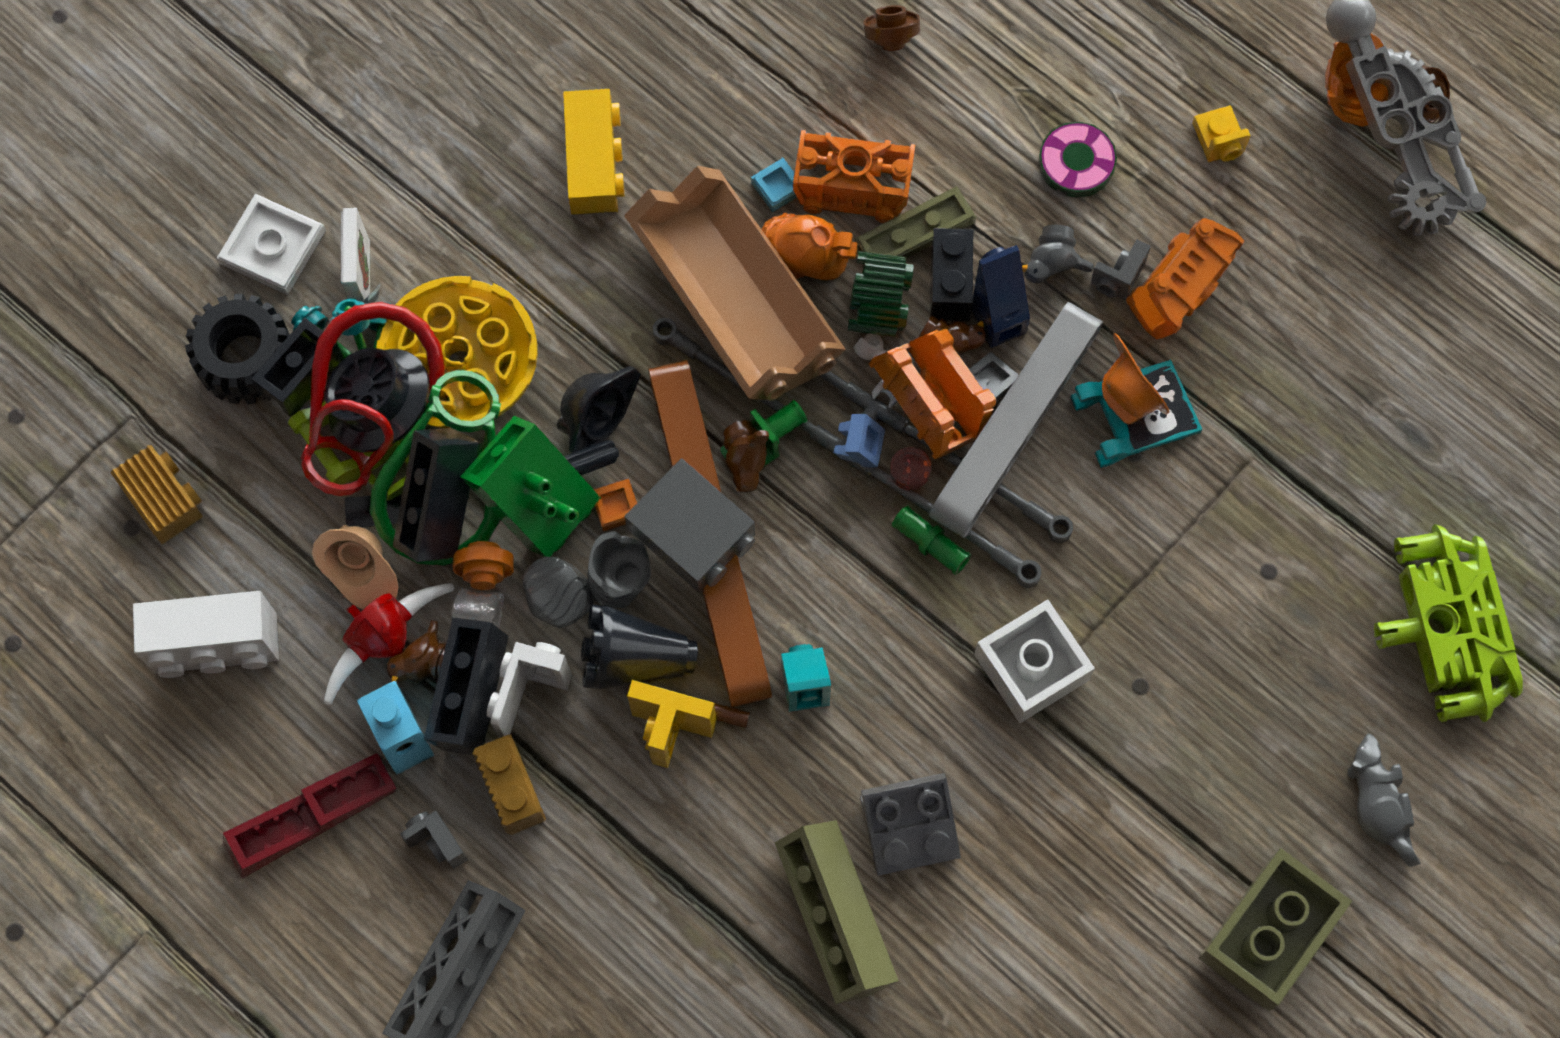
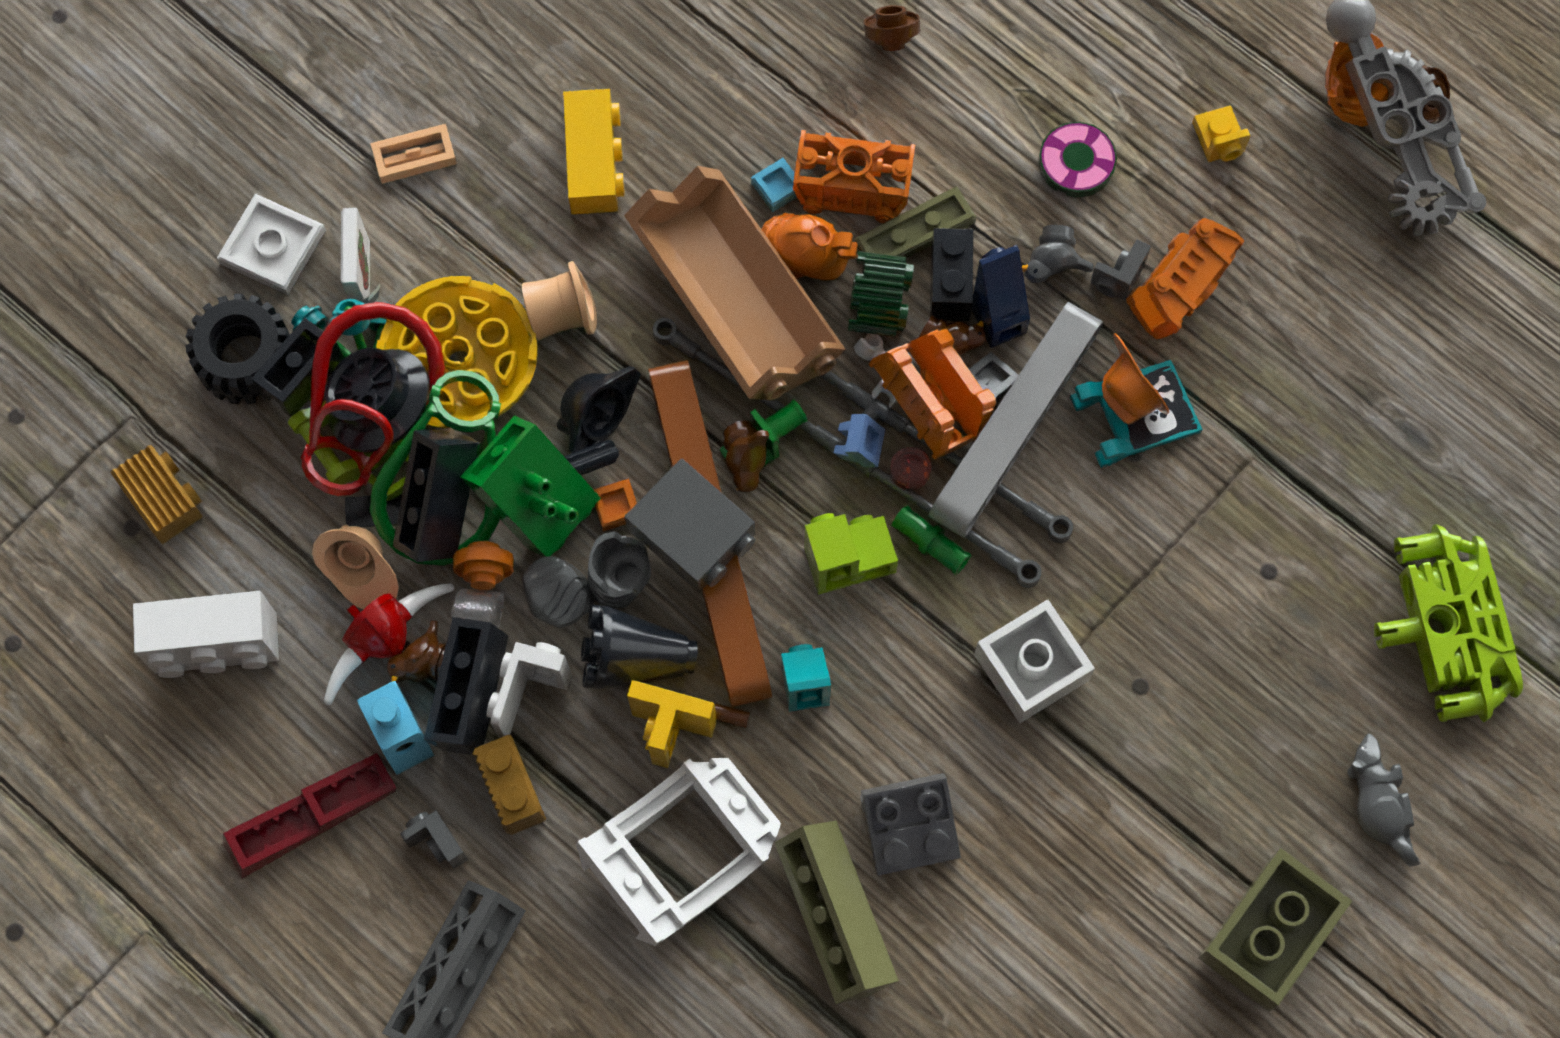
(414, 160): none -> light nougat tile
(560, 304): none -> light nougat piece
(632, 881): none -> white wedge
(848, 553): none -> lime brick

